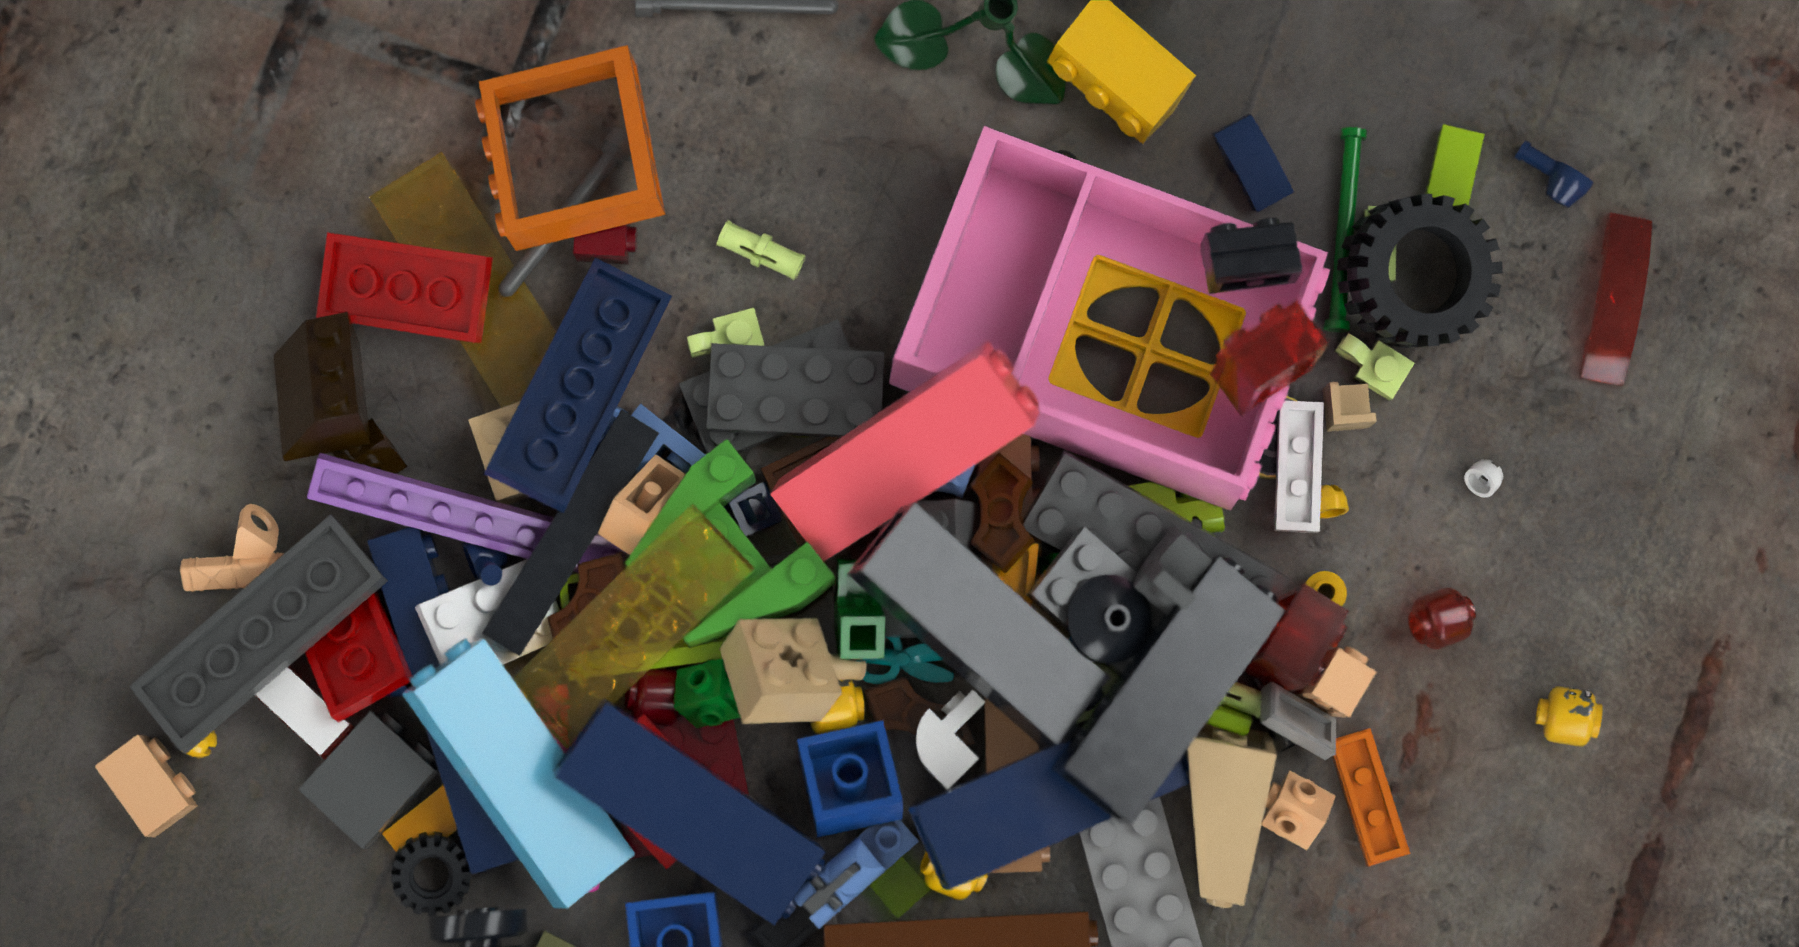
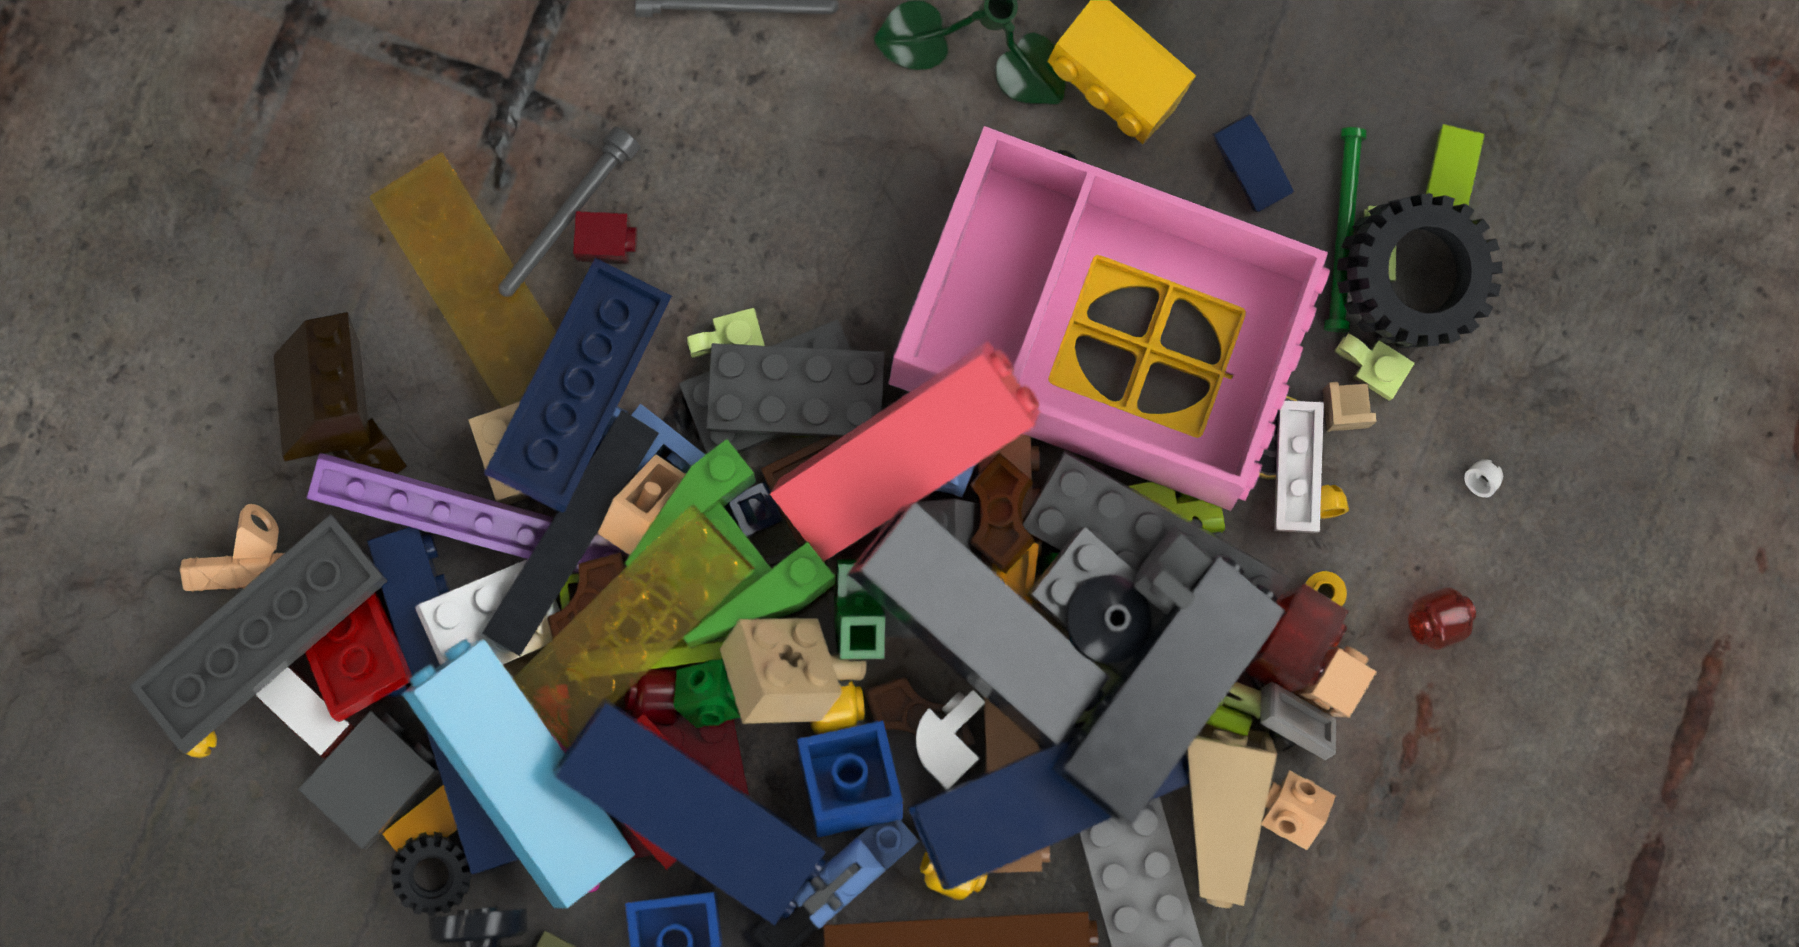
(147, 784): light nougat brick -> none
(405, 287): red plate -> none
(485, 563): dark blue bar -> none
(588, 216): orange window -> none
(761, 250): yellowish green pin -> none
(899, 887): clear neon green tile -> none
(912, 660): teal piece -> none
(1250, 256): black brick -> none
(1268, 356): clear red brick -> none
(1369, 798): orange tile -> none
(1564, 183): dark blue bar -> none
(1569, 716): yellow head -> none
(1618, 299): clear red slope -> none

